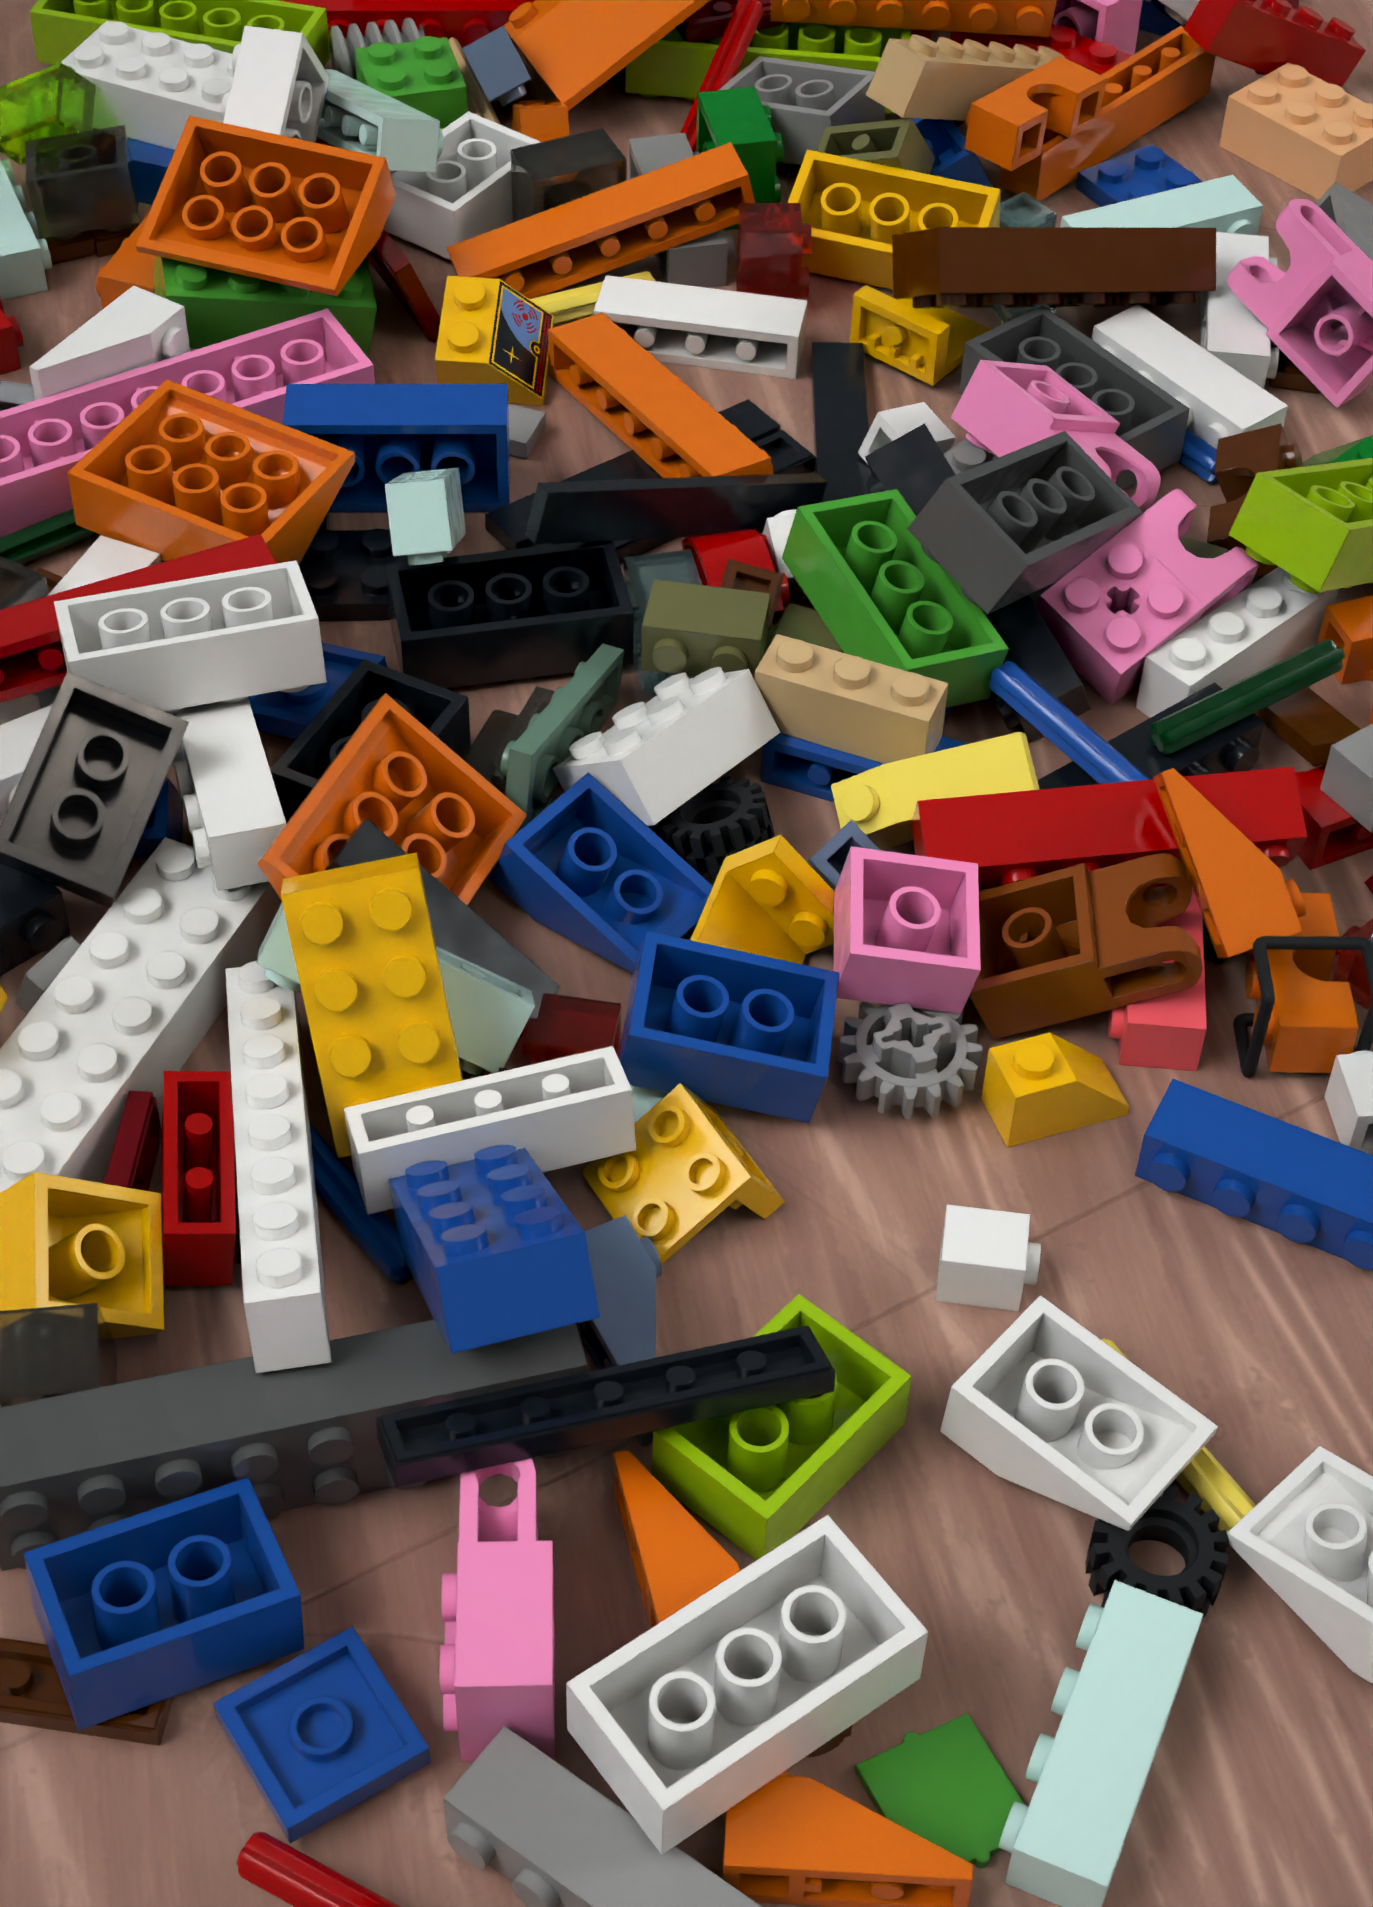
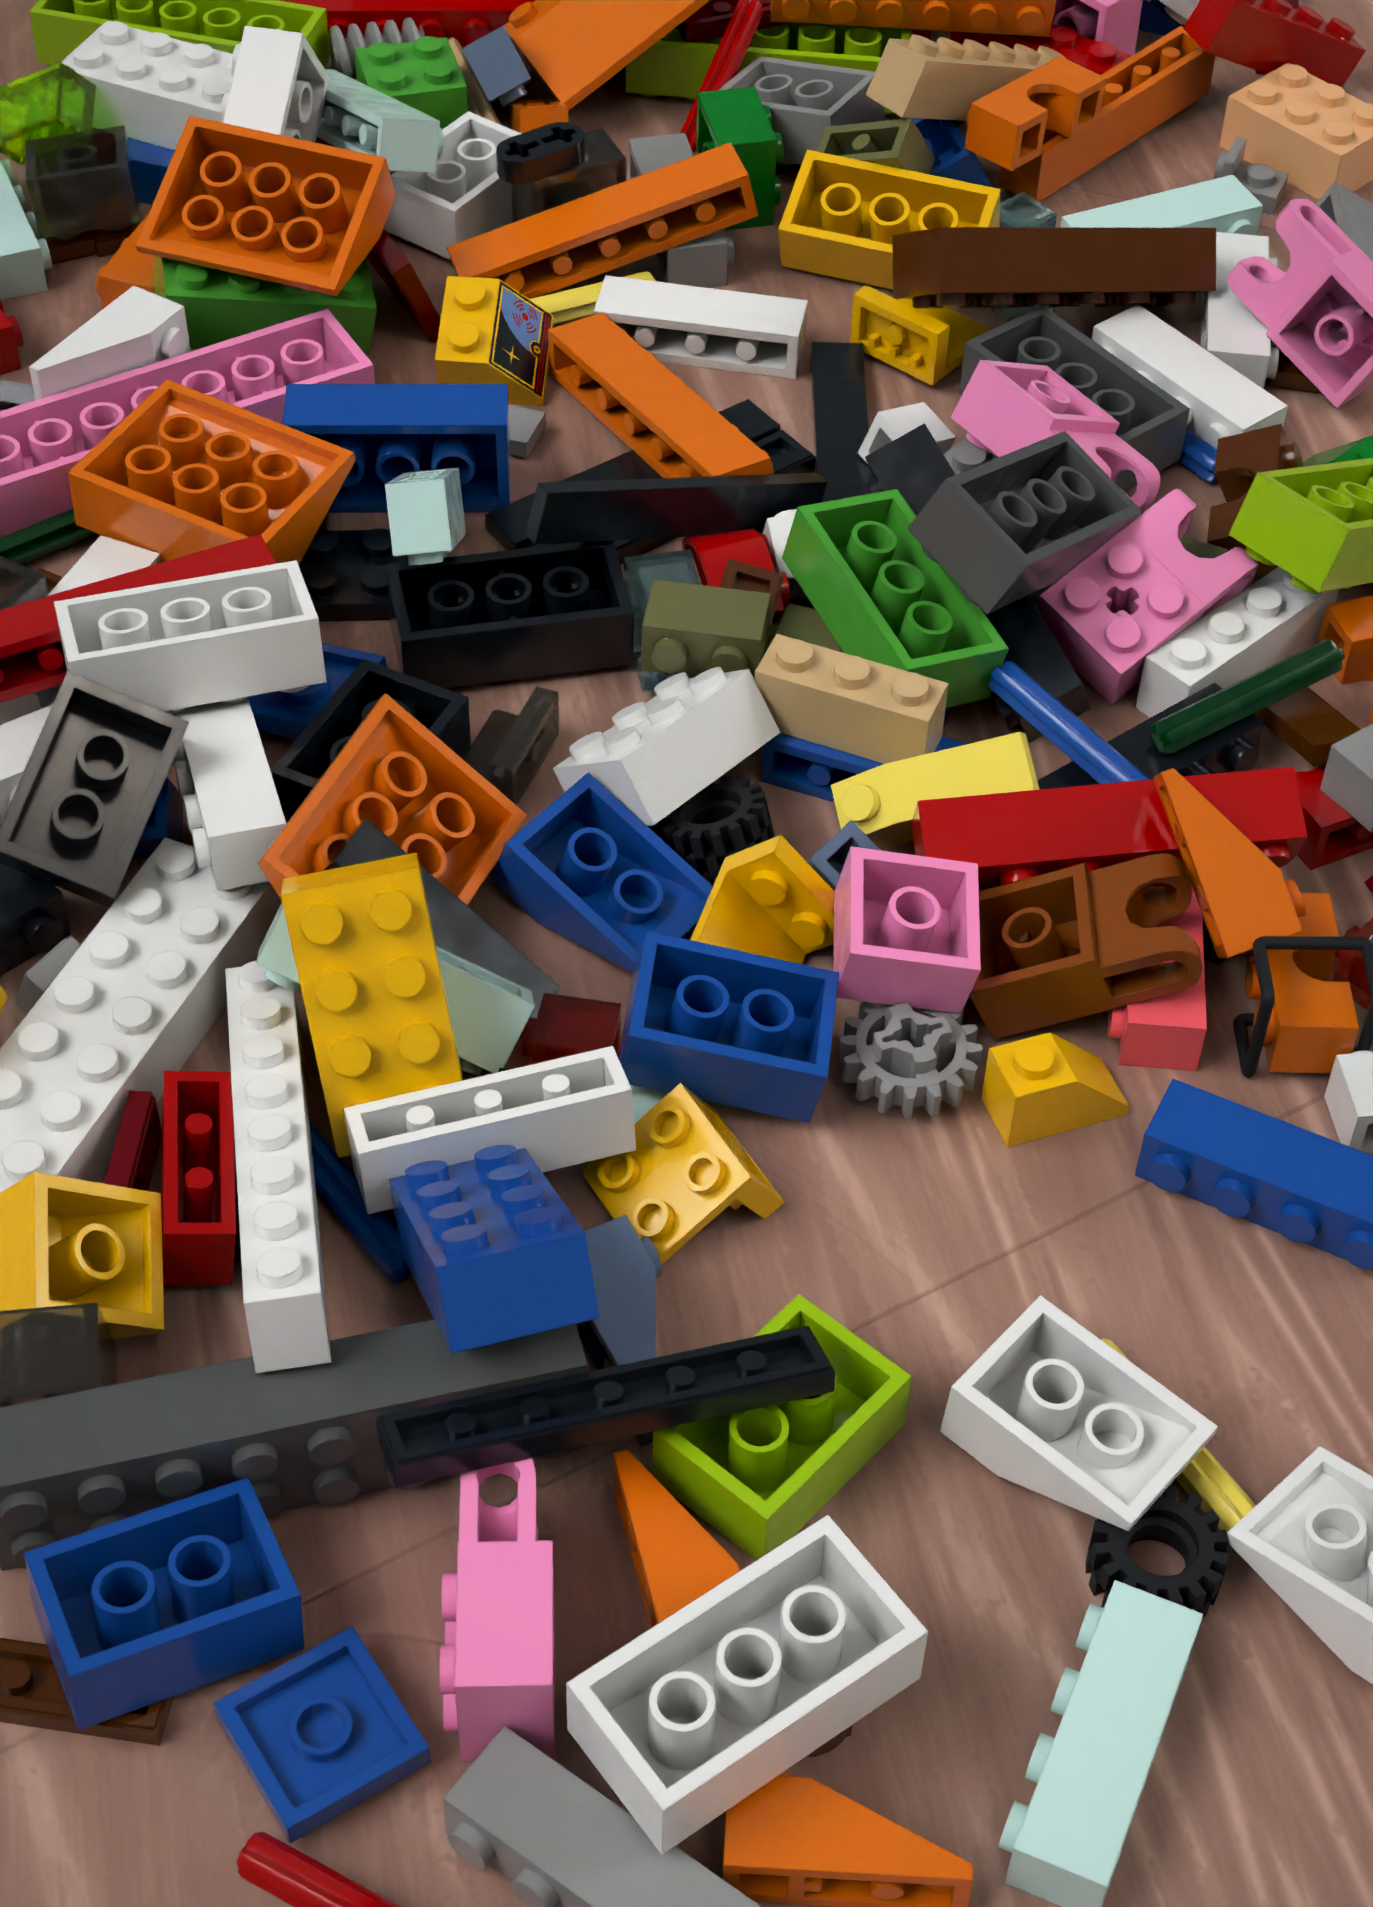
(540, 153): none -> black beam
(570, 715): sand green wing -> none
(772, 250): clear red brick -> none
(944, 1789): bright green piece -> none
(986, 1258): white brick -> none
(1133, 176): blue plate -> none
(1259, 179): none -> light grey bracket

